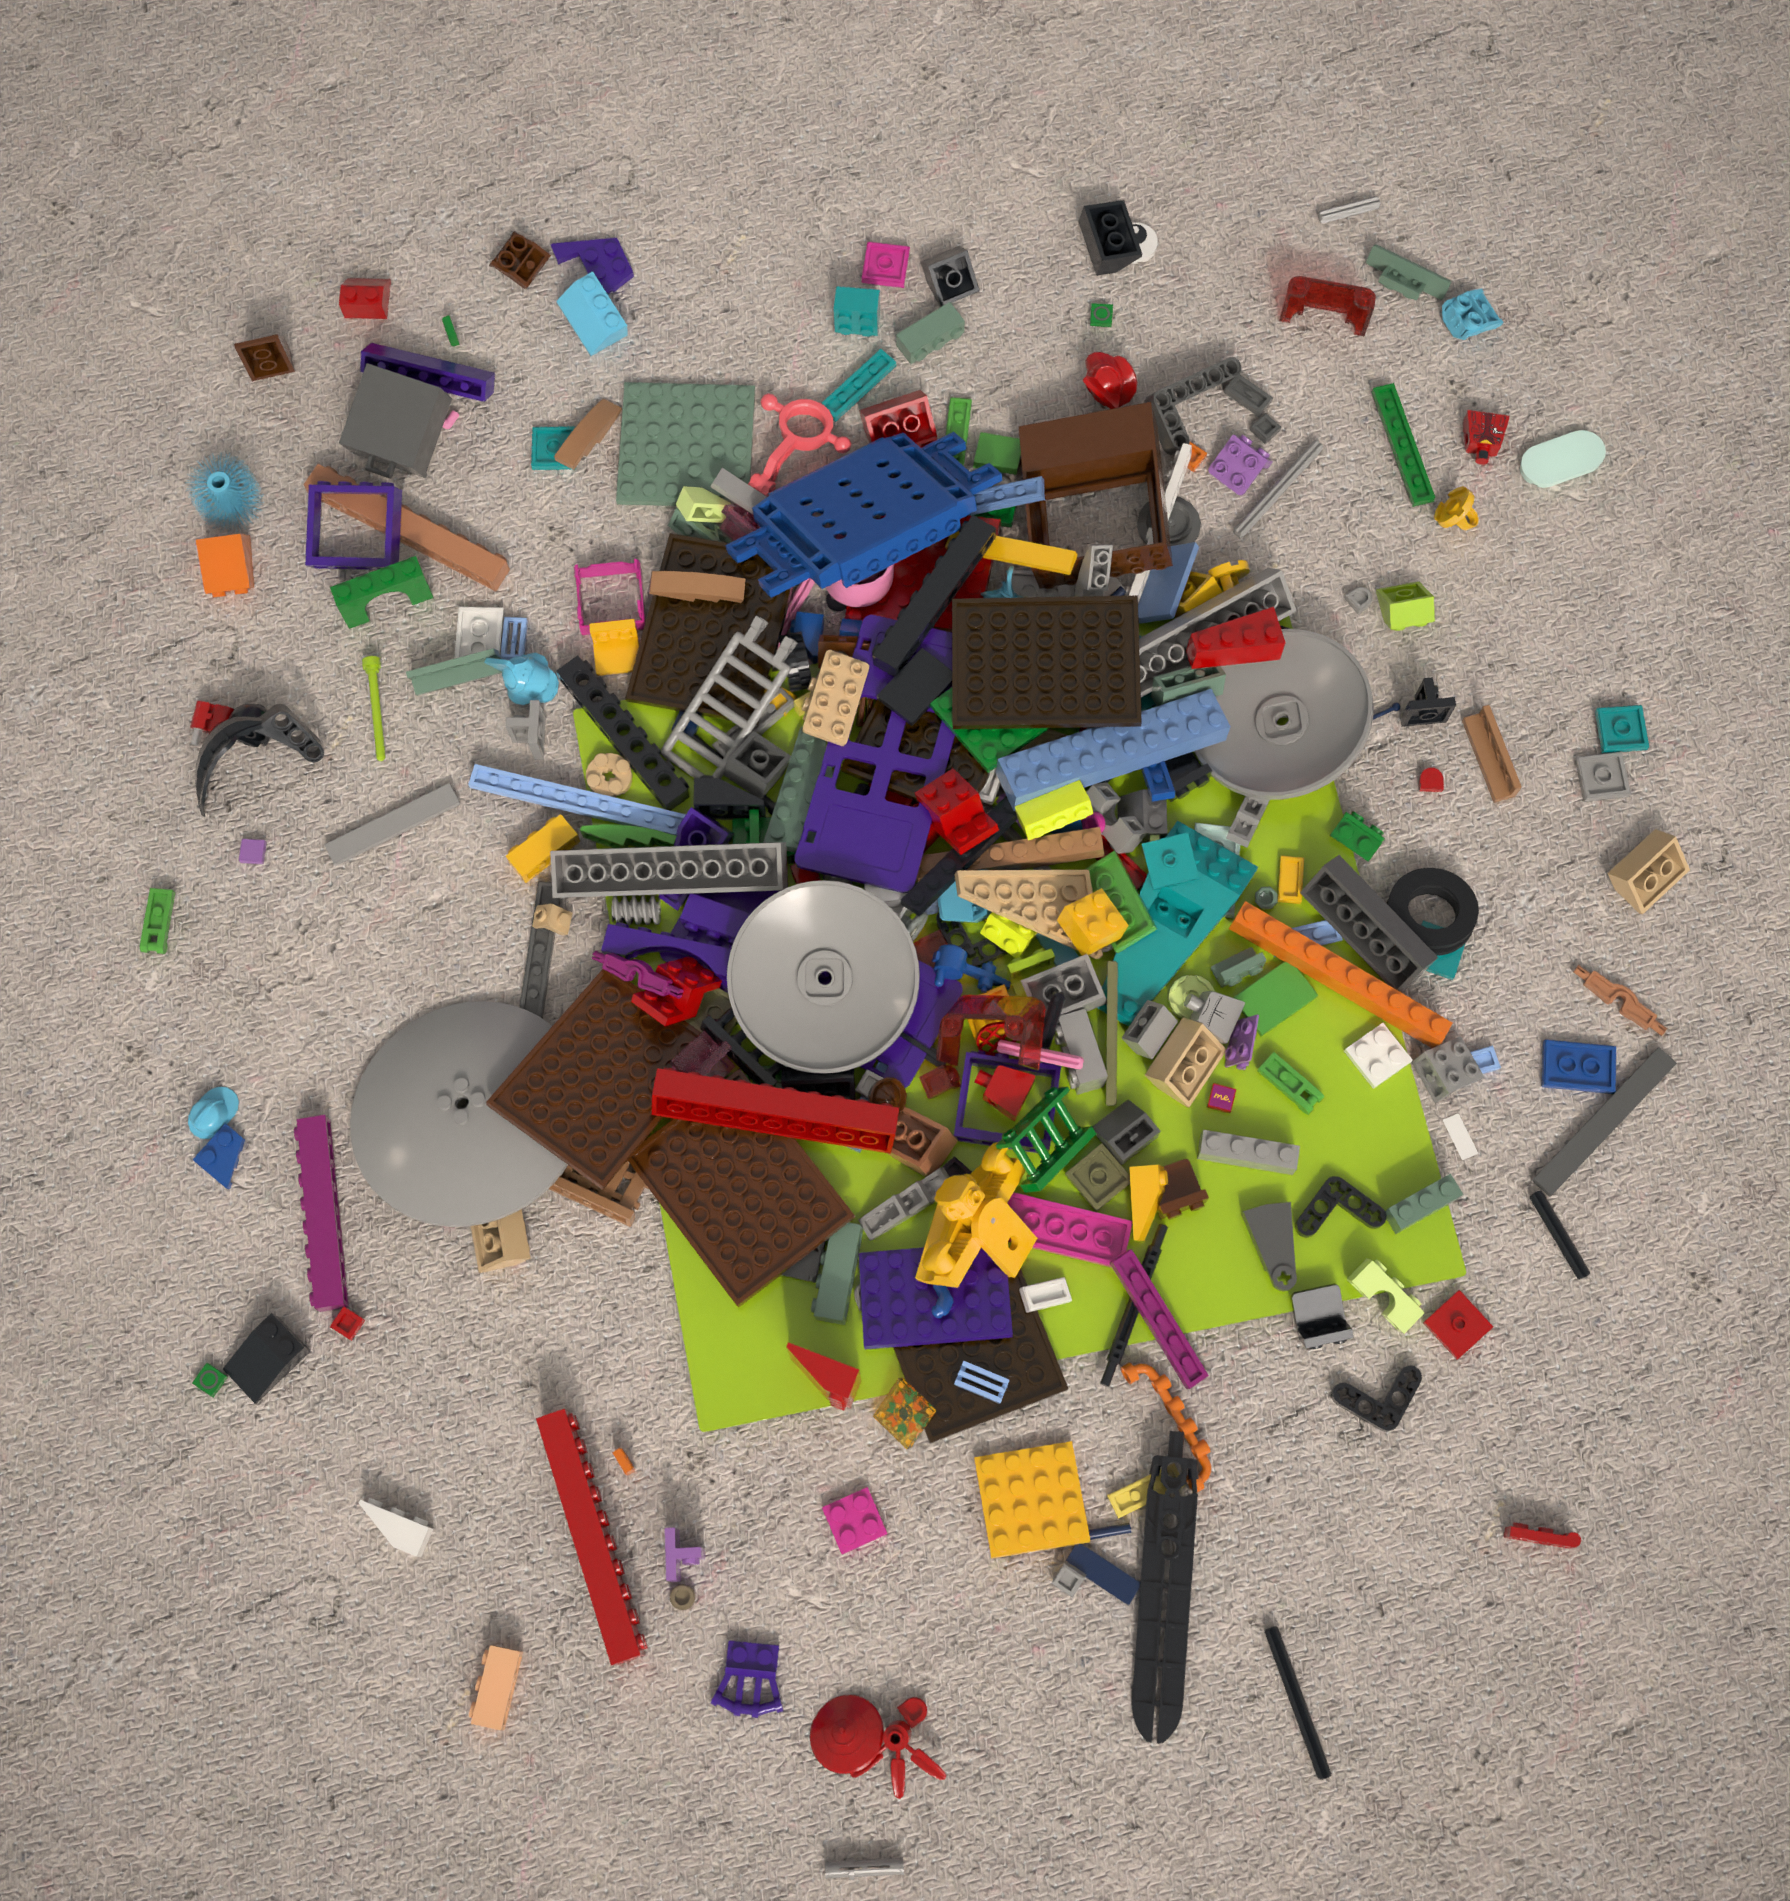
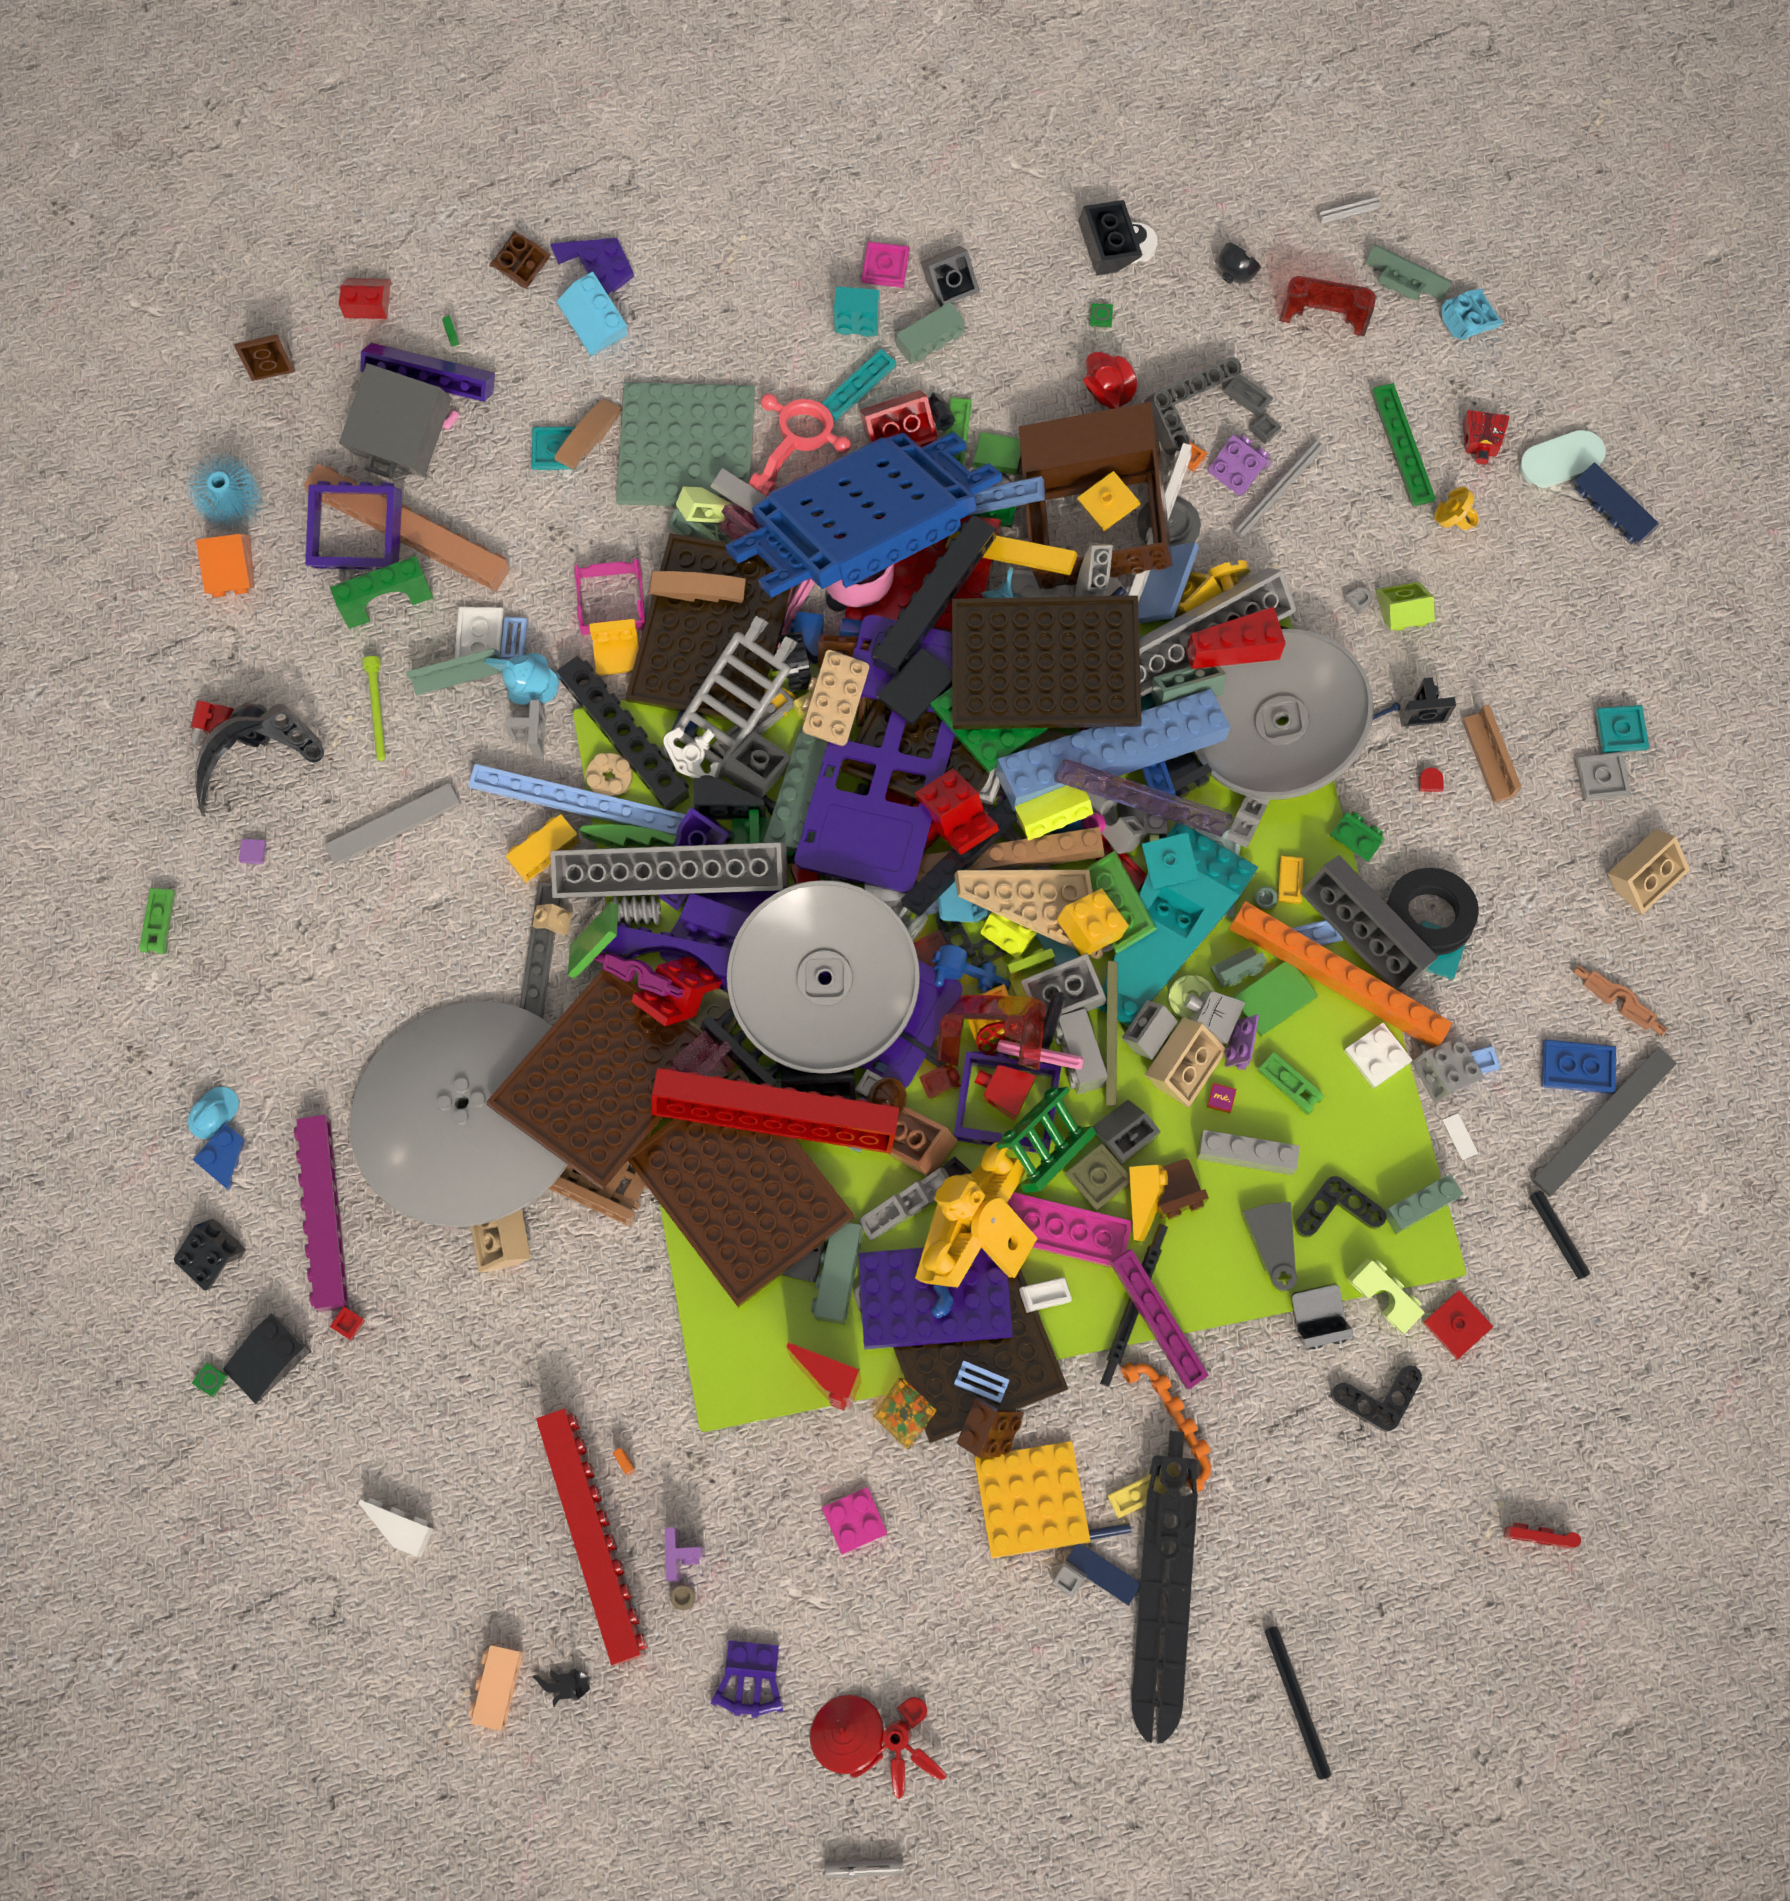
(207, 1252): none -> black bracket
(570, 1685): none -> black piece
(593, 940): none -> bright green tile
(689, 758): none -> white piece
(940, 412): none -> black hinge
(989, 1430): none -> reddish brown bracket
(1108, 501): none -> yellow plate
(1142, 797): none -> clear purple plate
(1236, 265): none -> black cylinder
(1616, 504): none -> dark blue brick

